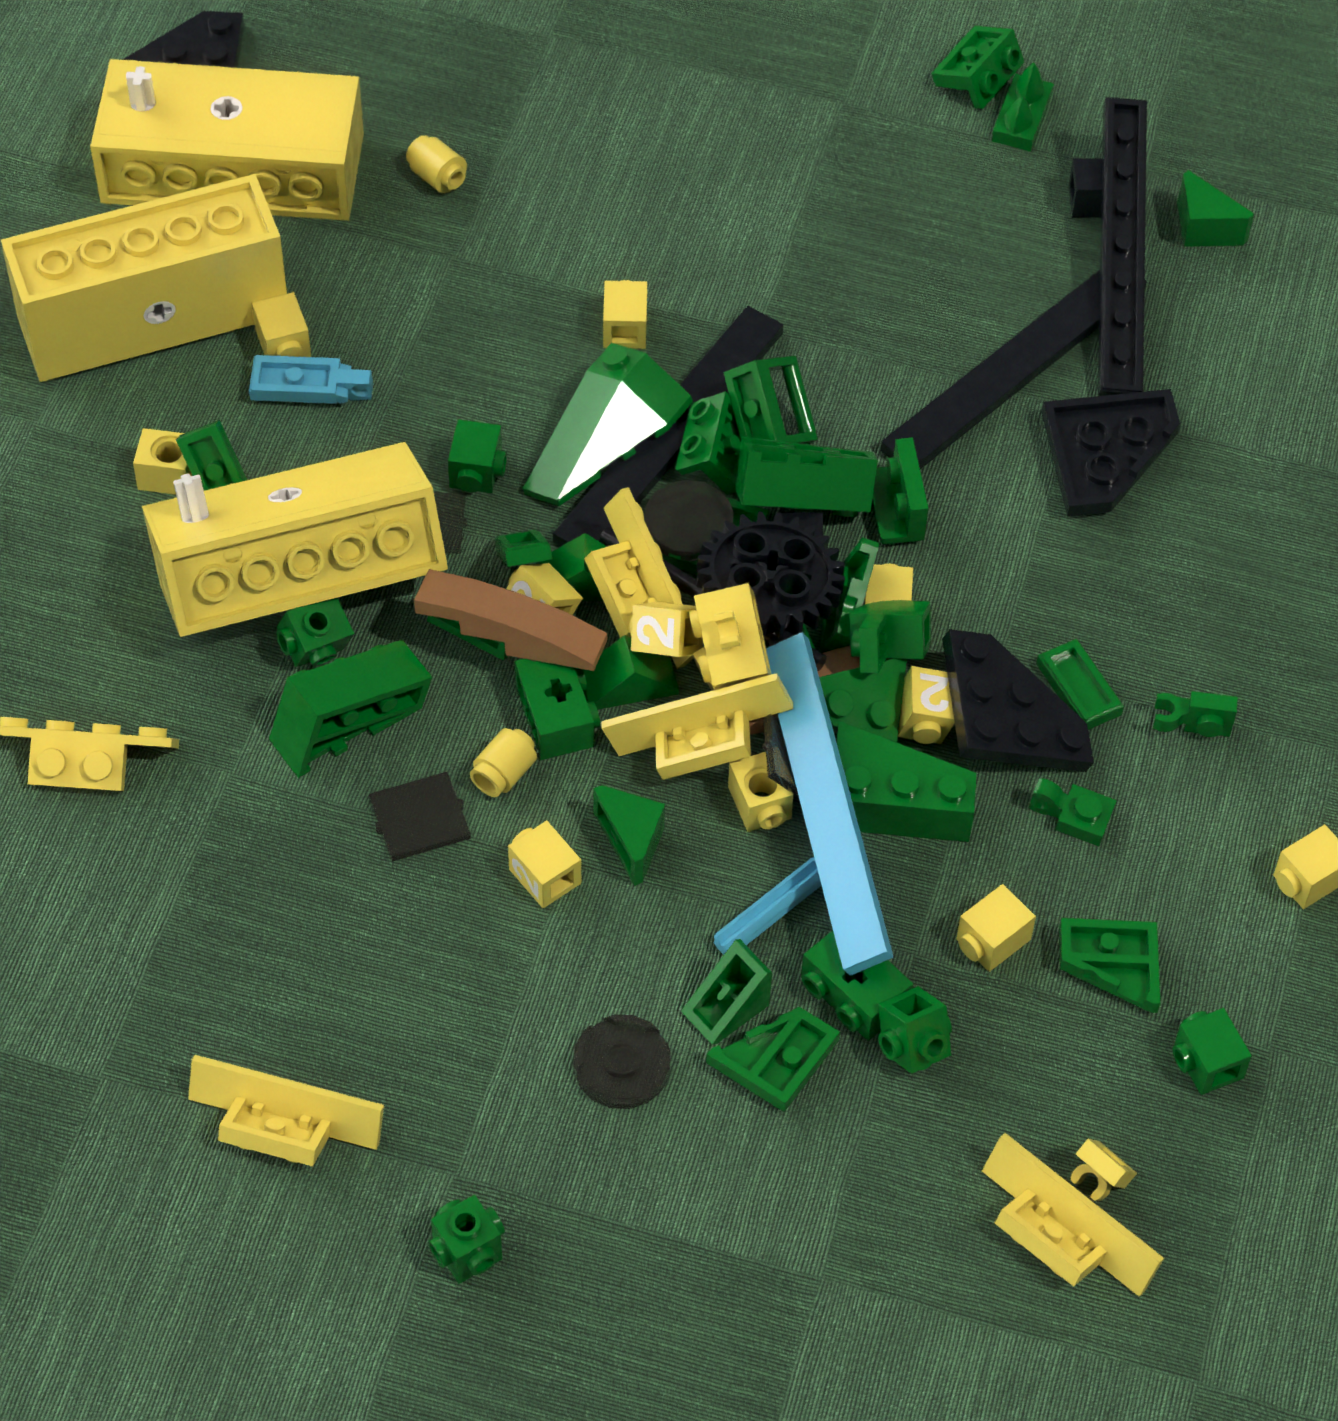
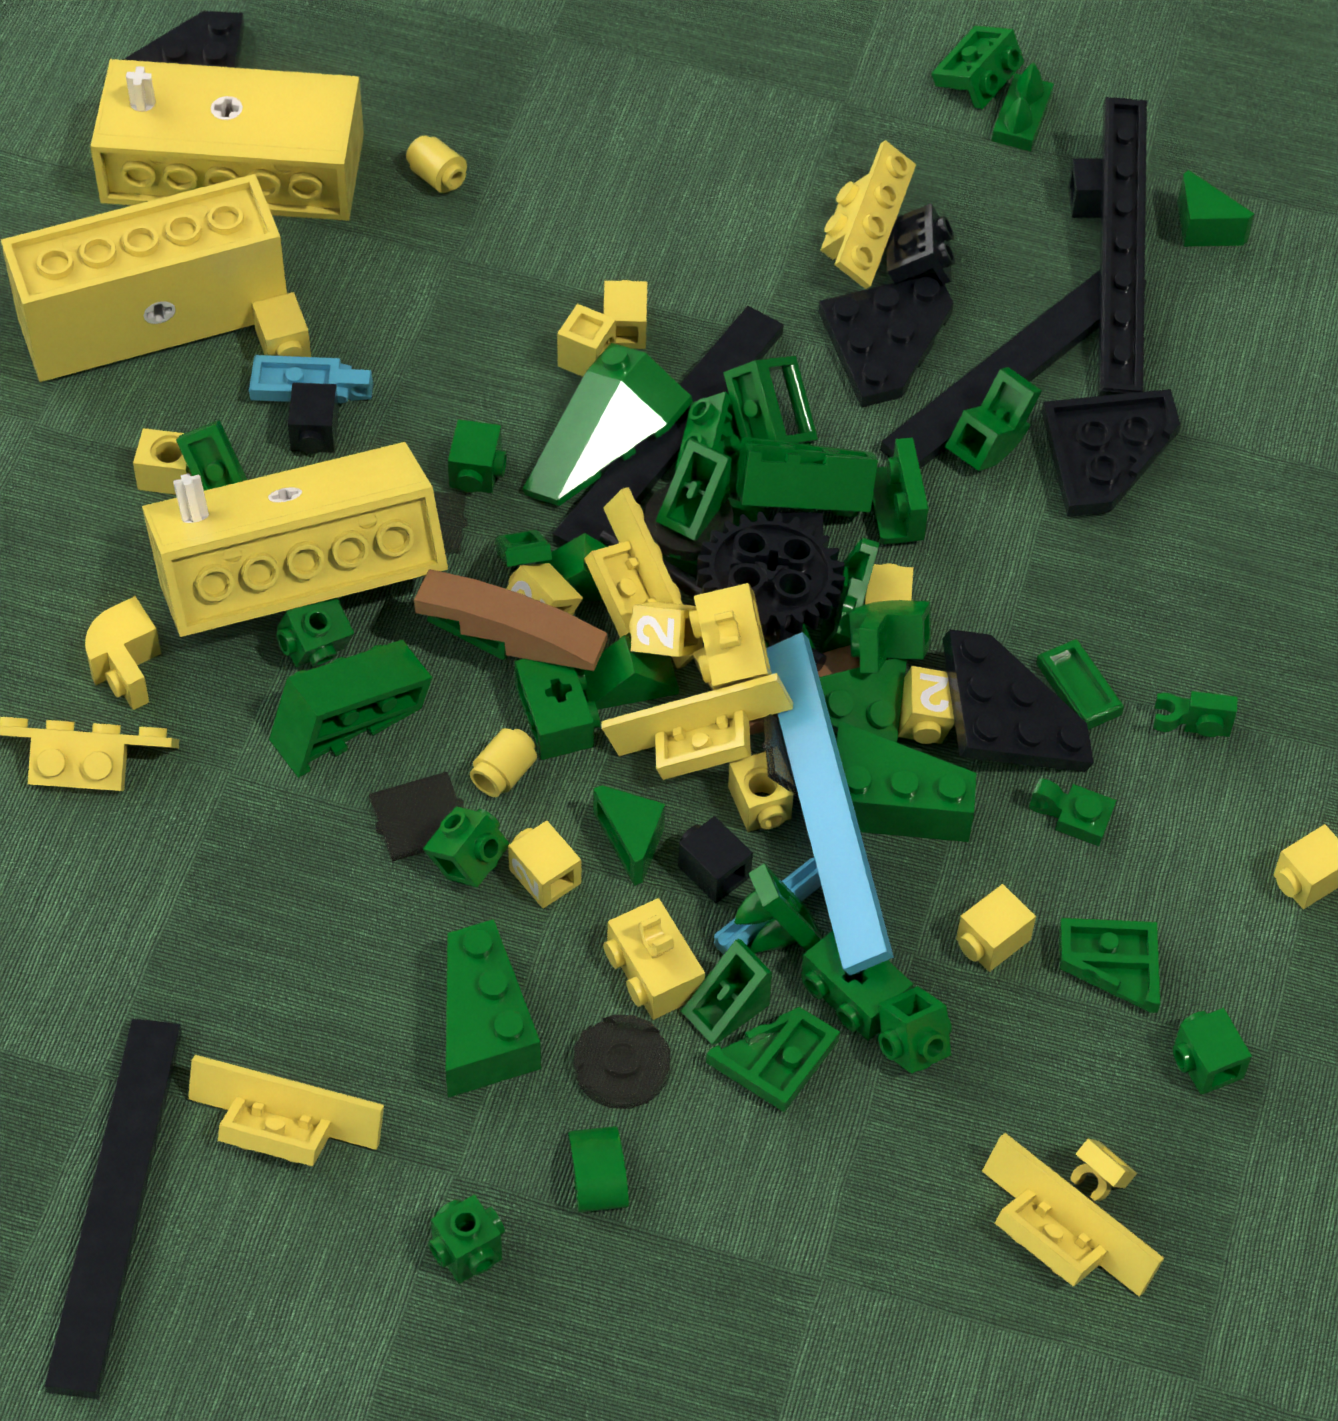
(113, 1210): none -> black tile
(117, 644): none -> light yellow brick
(313, 417): none -> black brick
(467, 845): none -> green brick
(486, 1014): none -> green wedge
(584, 339): none -> light yellow brick
(598, 1169): none -> green panel
(654, 958): none -> light yellow brick
(696, 490): none -> green slope
(714, 858): none -> black brick
(786, 915): none -> green tile
(867, 215): none -> light yellow bracket
(886, 333): none -> black plate
(920, 243): none -> black bracket
(998, 425): none -> green brick

